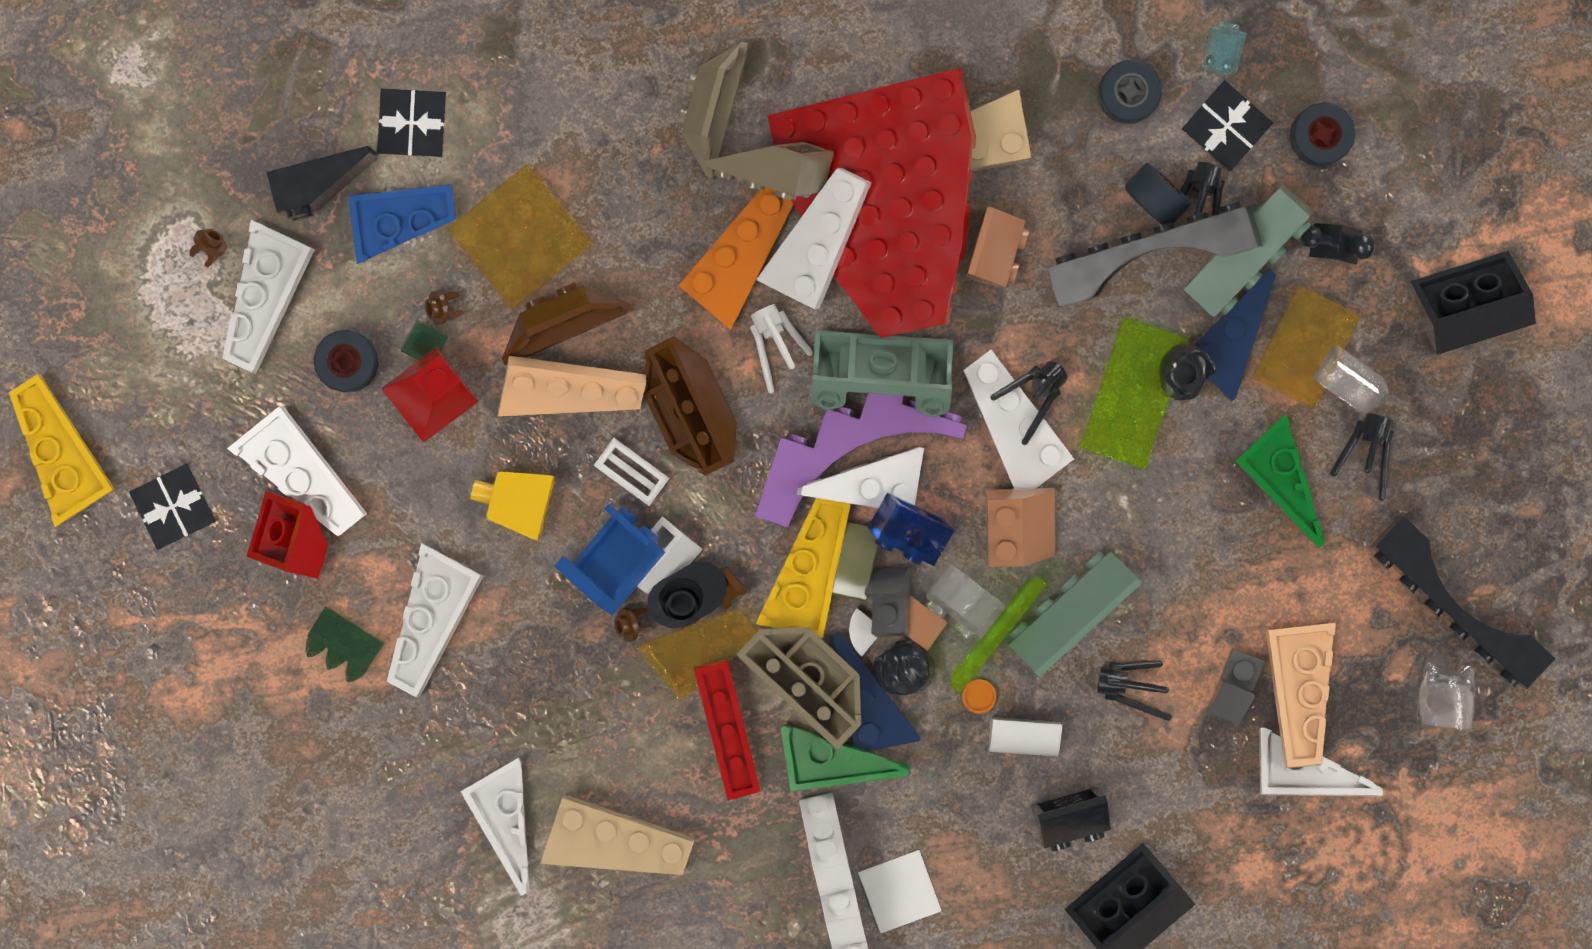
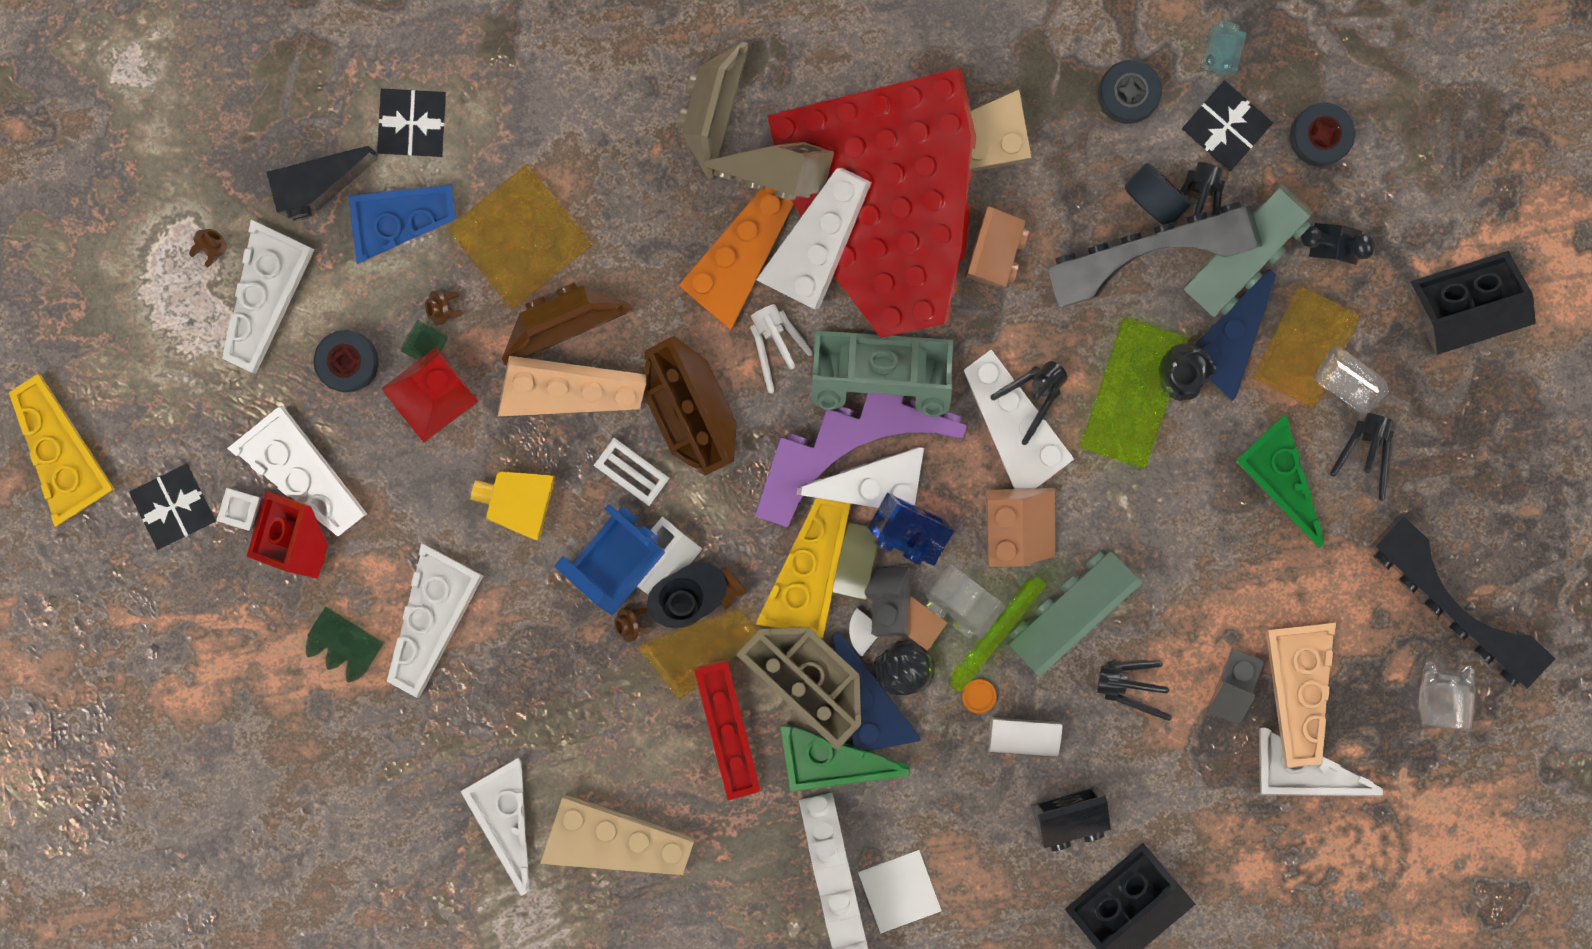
(238, 509): none -> white plate

